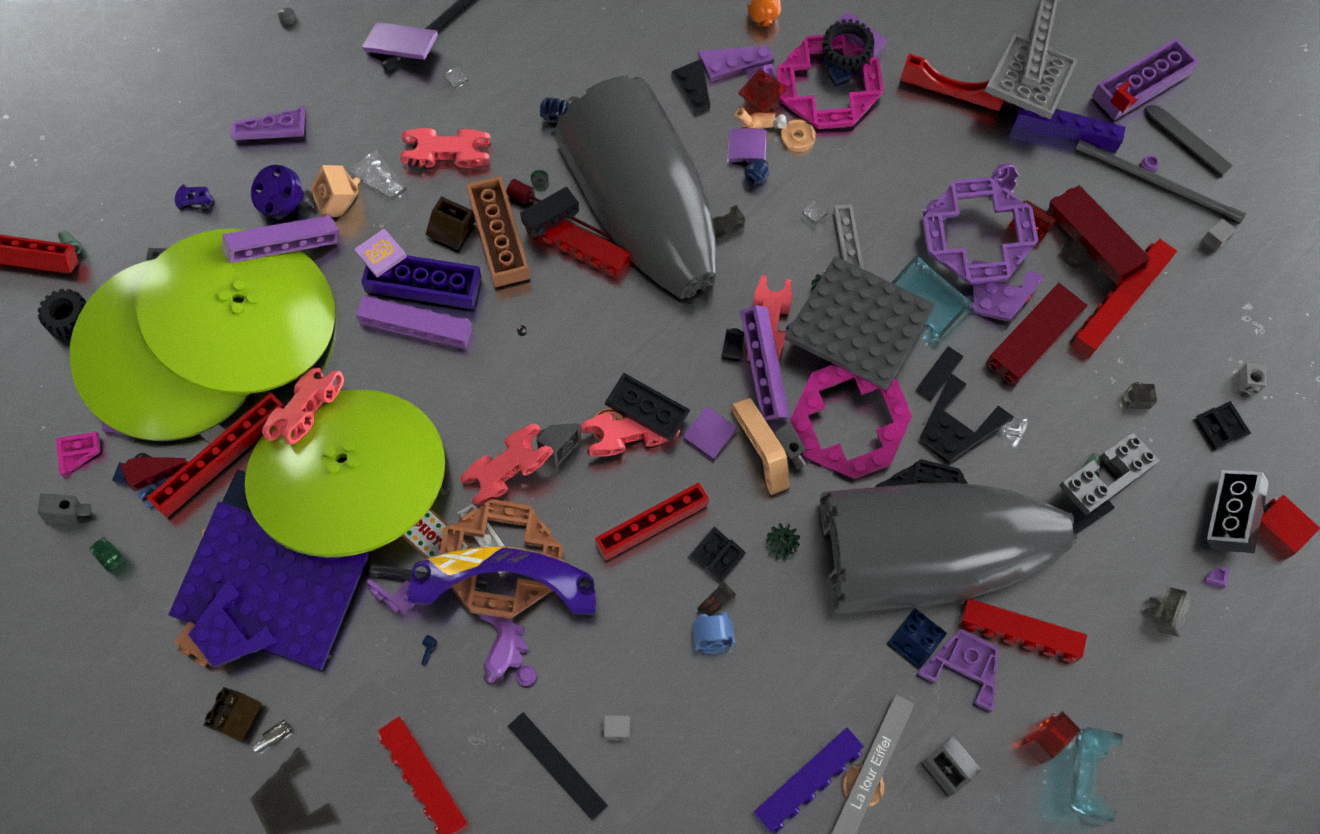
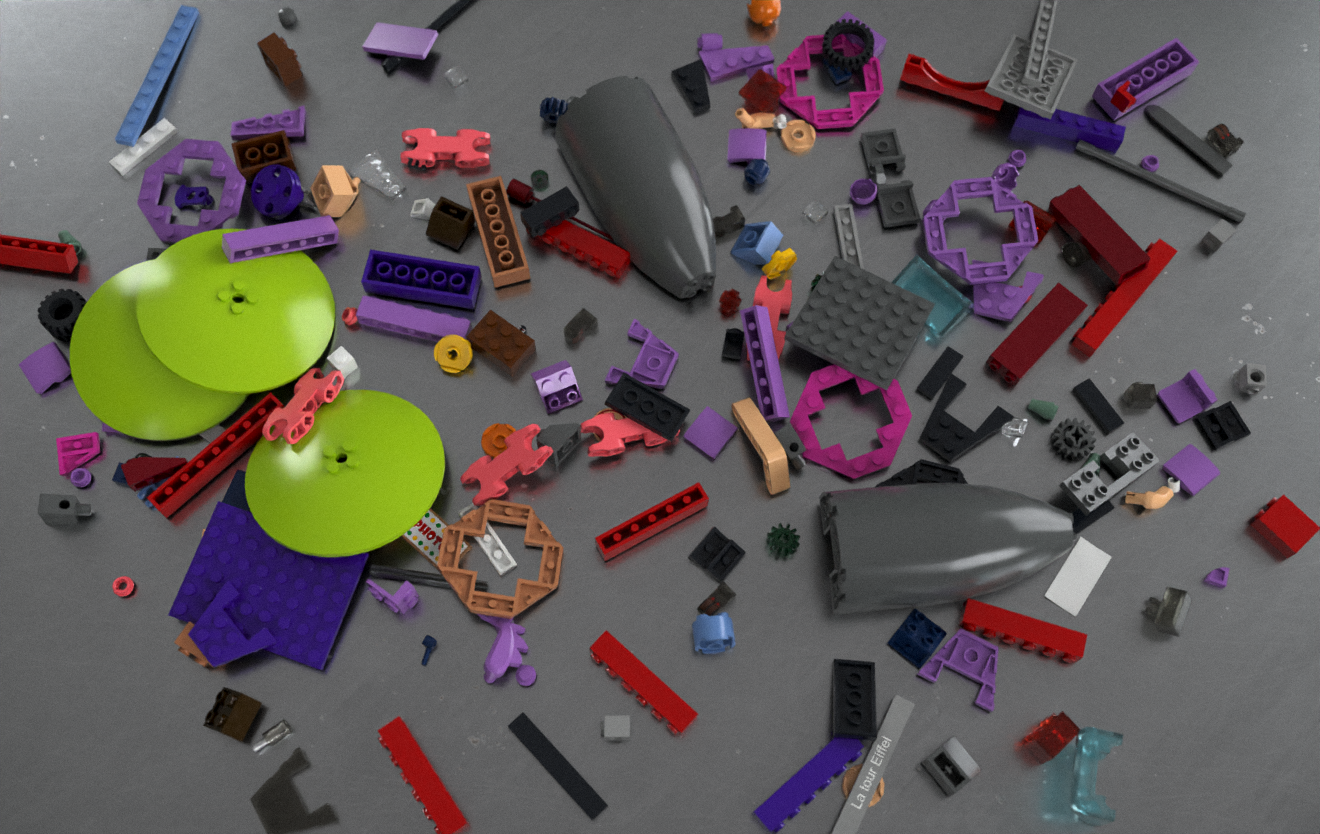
(45, 367): none -> medium lavender slope
(80, 477): none -> medium lavender plate
(106, 554): clear green gear -> none
(117, 584): none -> coral plate
(144, 147): none -> white plate
(156, 76): none -> medium blue plate
(173, 163): none -> medium lavender plate
(262, 151): none -> reddish brown brick
(280, 58): none -> reddish brown brick
(342, 361): none -> white brick
(349, 315): none -> coral plate
(380, 253): lavender tile -> none
(422, 209): none -> white slope
(445, 359): none -> yellow plate
(456, 565): dark purple panel -> none
(494, 437): none -> orange tile
(501, 343): none -> reddish brown brick
(556, 386): none -> medium lavender slope
(579, 325): none -> clear smoke leg
(643, 683): none -> red brick
(653, 361): none -> medium lavender wing
(710, 41): none -> medium lavender brick
(730, 300): none -> clear red gear
(757, 242): none -> medium blue slope
(779, 262): none -> yellow plate
(854, 699): none -> black tile
(863, 191): none -> medium lavender hair
(894, 200): none -> dark grey plate
(1017, 158): none -> medium lavender plate
(1043, 408): none -> sand green cone
(1074, 438): none -> dark grey gear
(1078, 576): none -> white sticker
(1098, 406): none -> black tile
(1156, 499): none -> light nougat arm
(1187, 397): none -> medium lavender bracket
(1191, 469): none -> medium lavender slope
(1224, 140): none -> clear smoke leg
(1238, 511): black brick -> none

